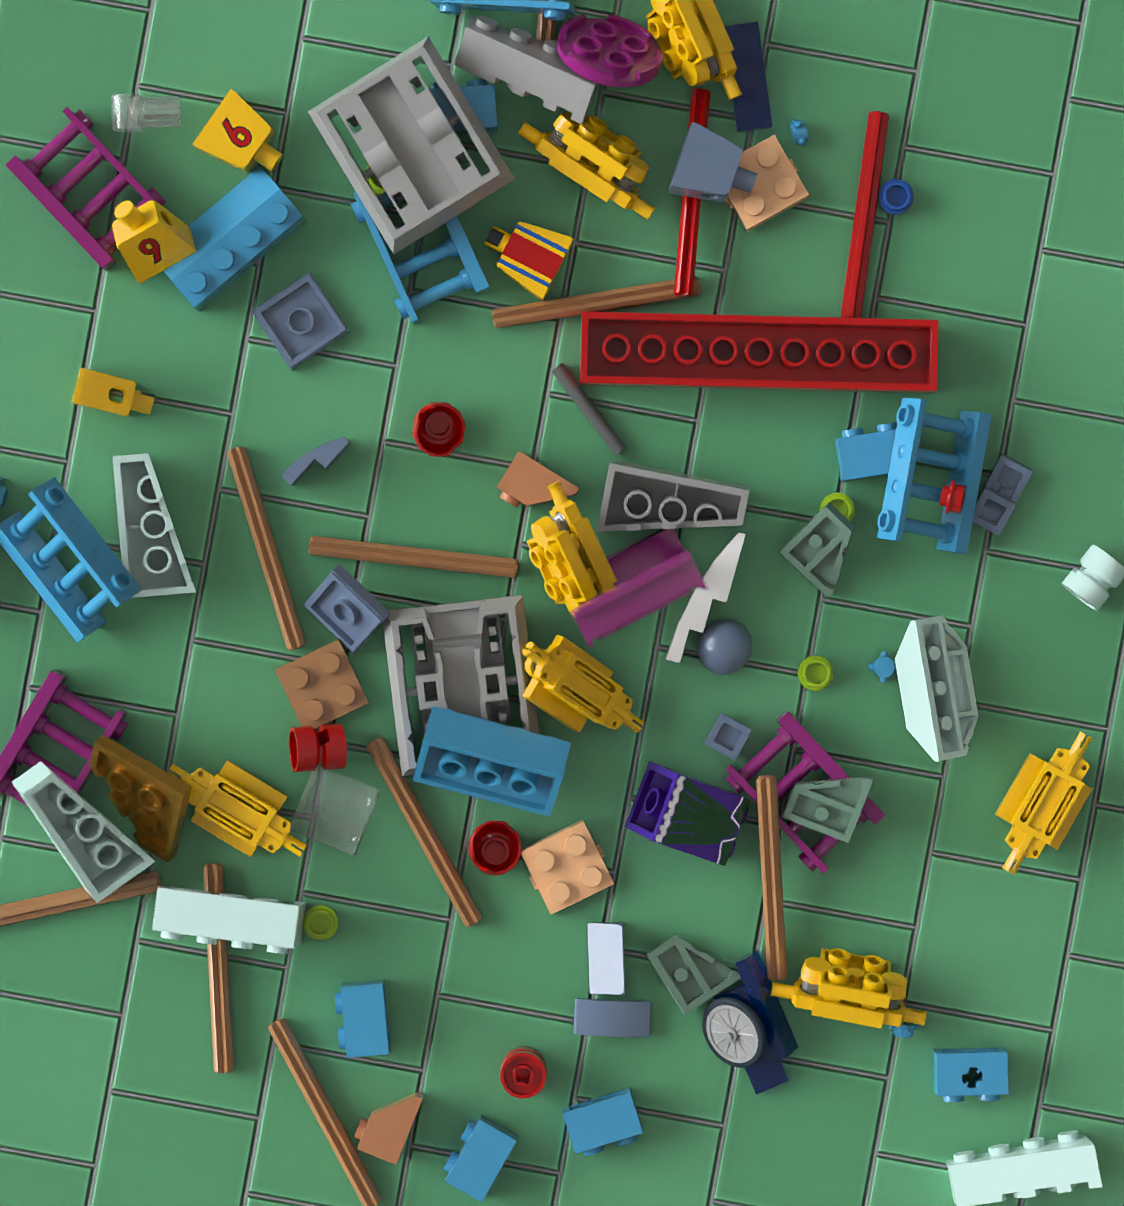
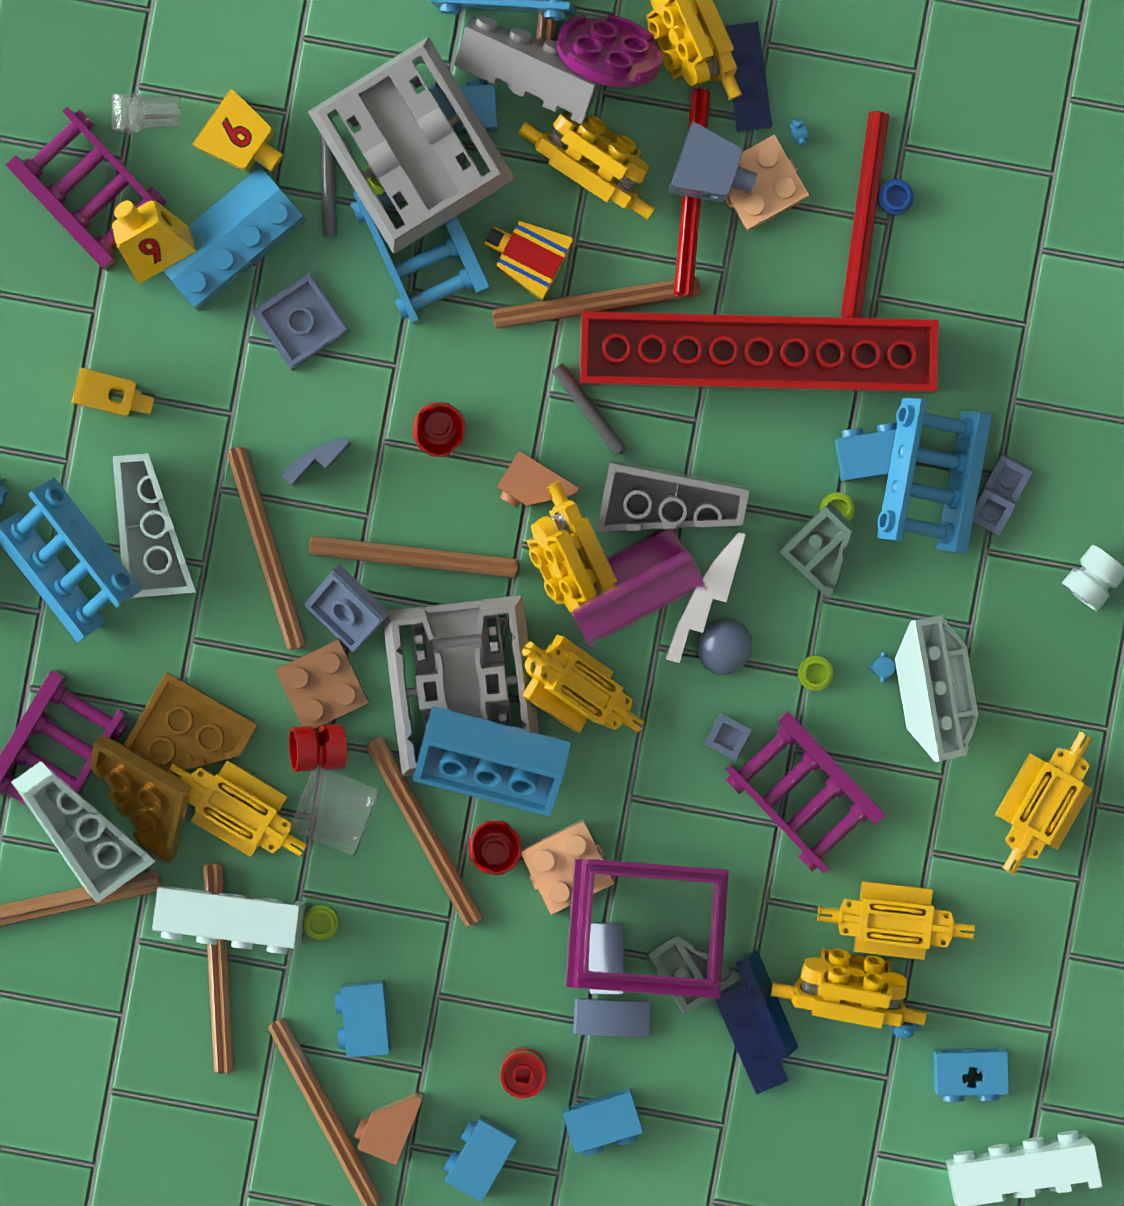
(187, 728): none -> pearl gold plate
(328, 190): none -> dark grey bar
(580, 926): none -> magenta piece
(687, 814): slope -> none
(734, 1032): light grey wheel -> none
(771, 877): medium nougat axle -> none
(829, 805): sand green wing -> none
(895, 921): none -> yellow piece
(952, 497): red plate -> none

